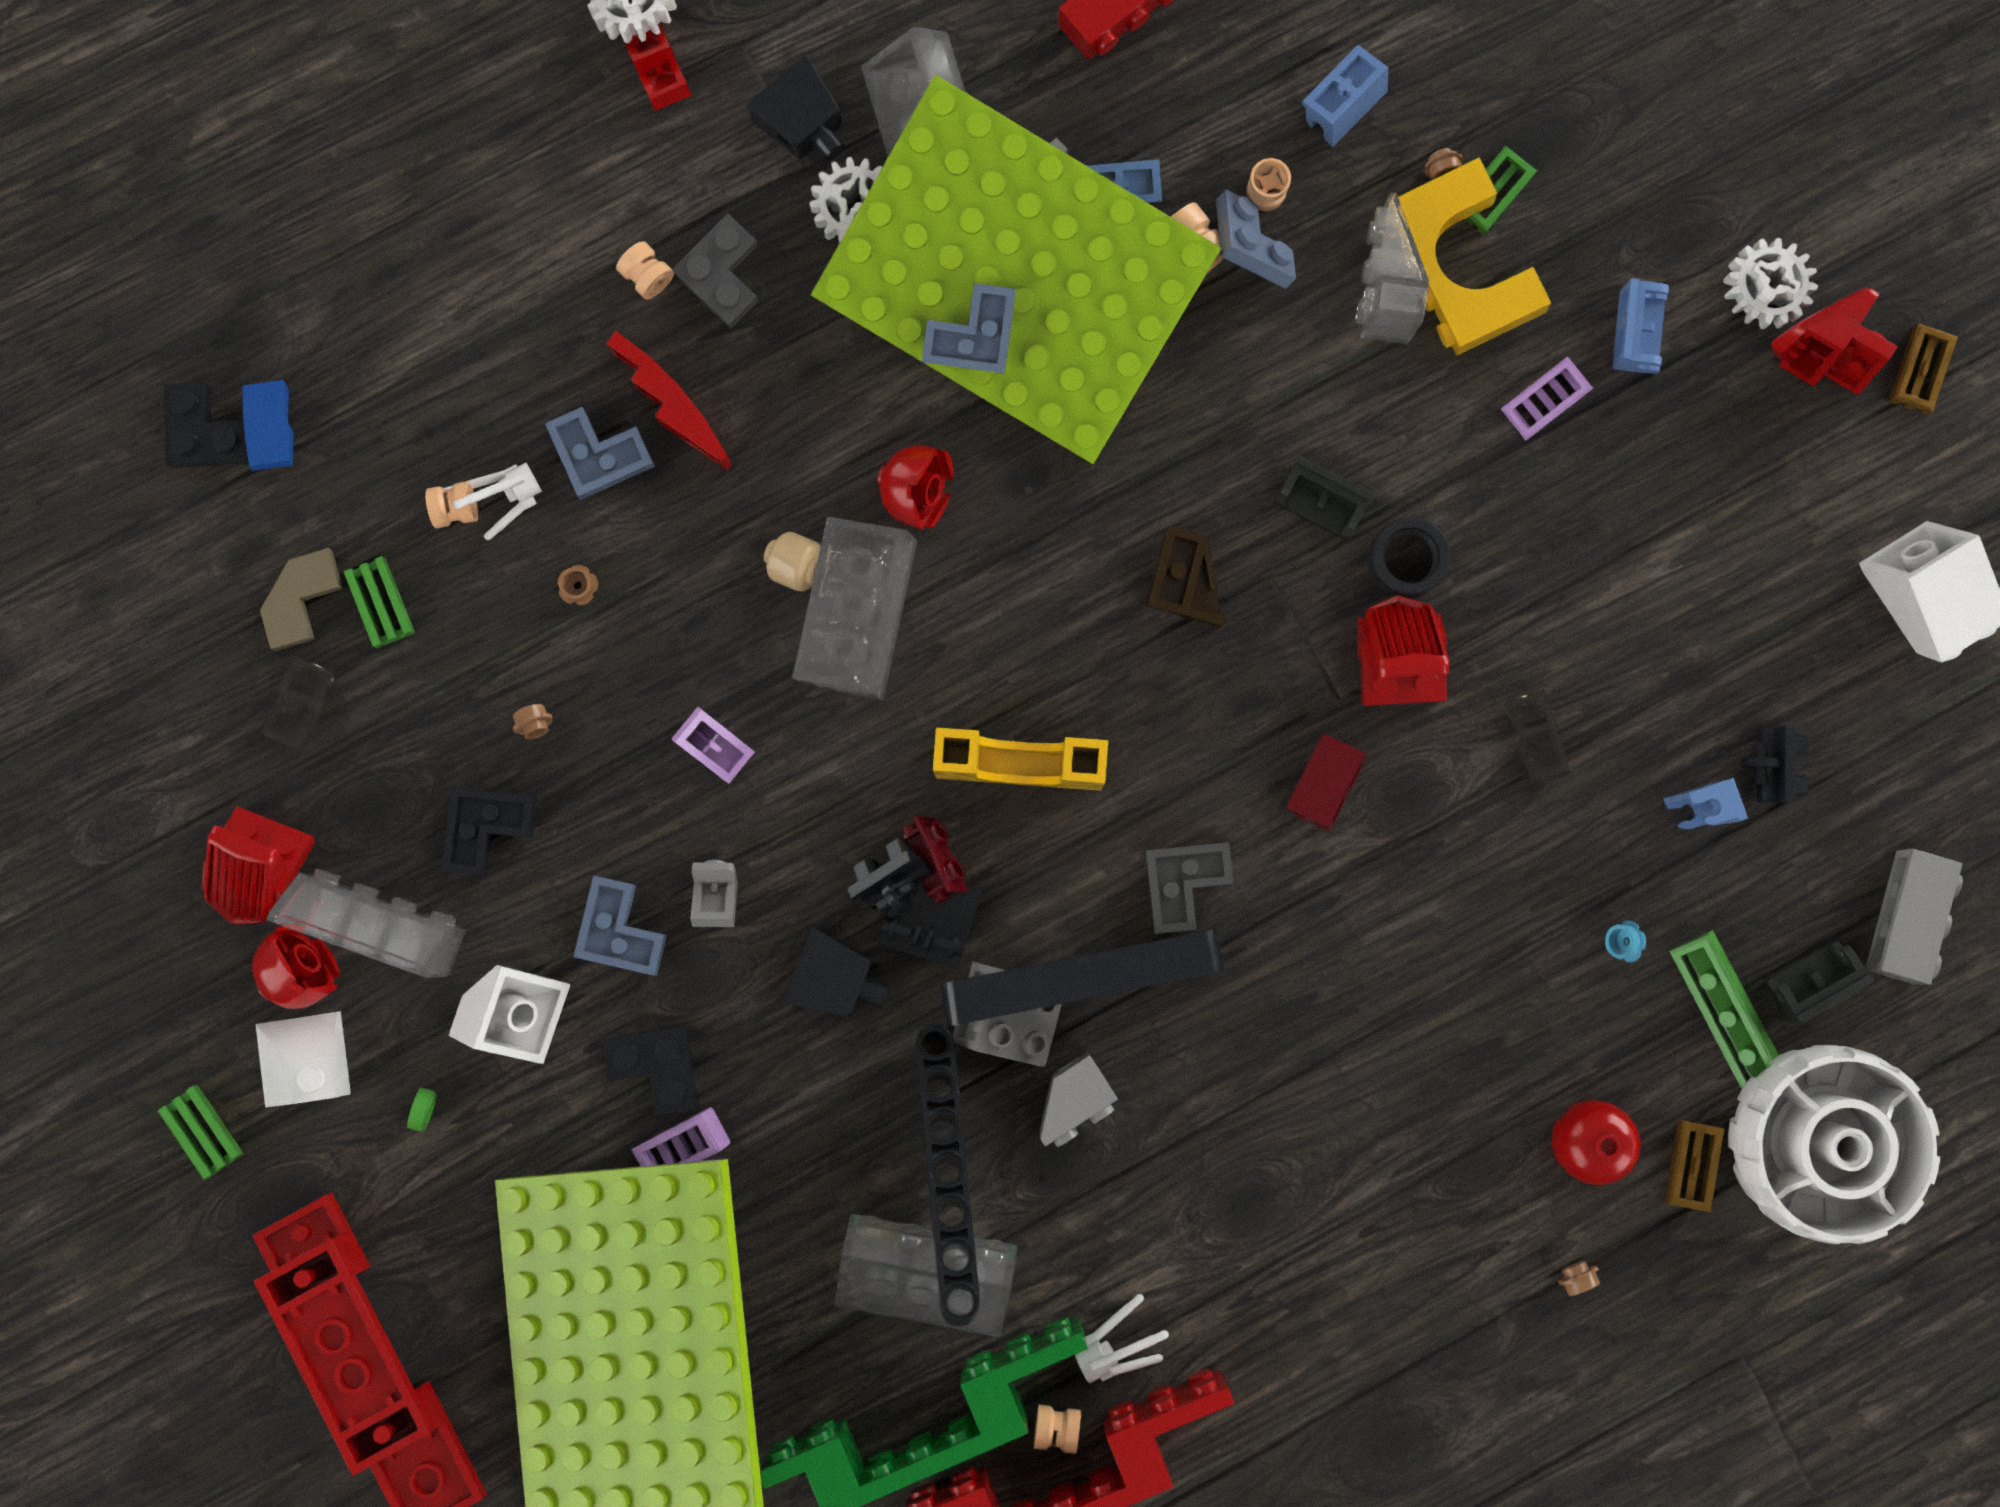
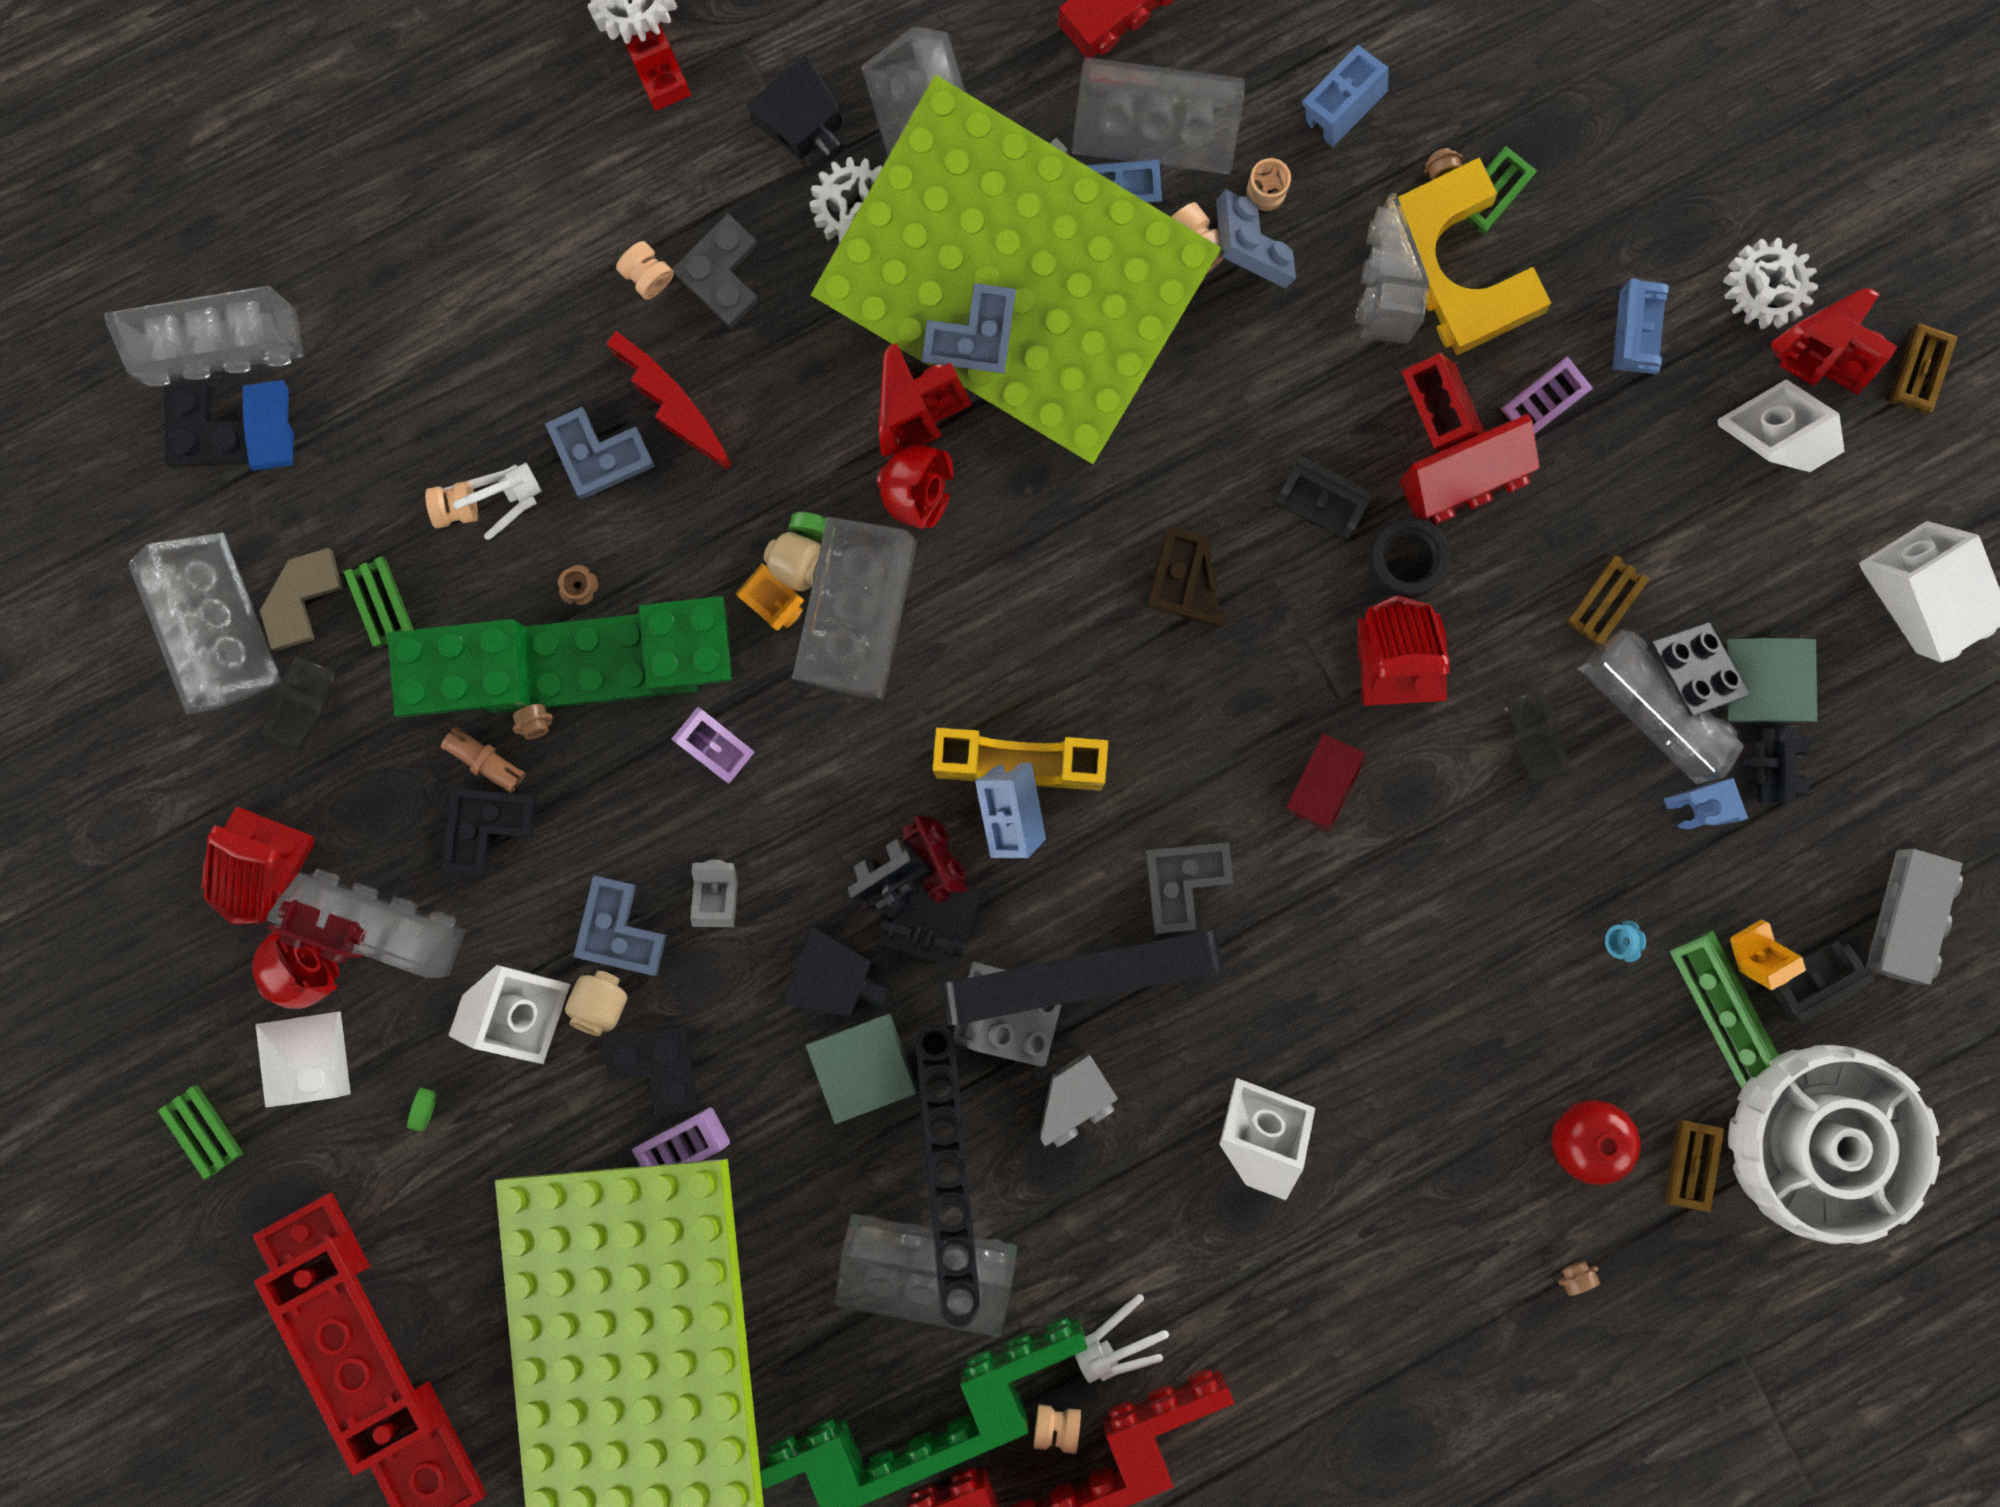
(203, 621): none -> clear slope
(206, 335): none -> clear slope
(301, 927): none -> dark red hinge
(483, 760): none -> nougat pin
(560, 664): none -> green bracket
(596, 1003): none -> tan head
(771, 598): none -> light orange bracket
(808, 525): none -> bright green tile
(862, 1068): none -> sand green slope
(914, 405): none -> red piece
(1011, 811): none -> medium blue hinge
(1158, 114): none -> clear slope
(1266, 1137): none -> white slope
(1442, 401): none -> red brick
(1472, 471): none -> slope
(1627, 573): none -> pearl gold tile
(1644, 693): none -> clear slope
(1700, 669): none -> hinge
(1763, 958): none -> light orange bracket
(1778, 678): none -> sand green slope
(1787, 427): none -> white slope

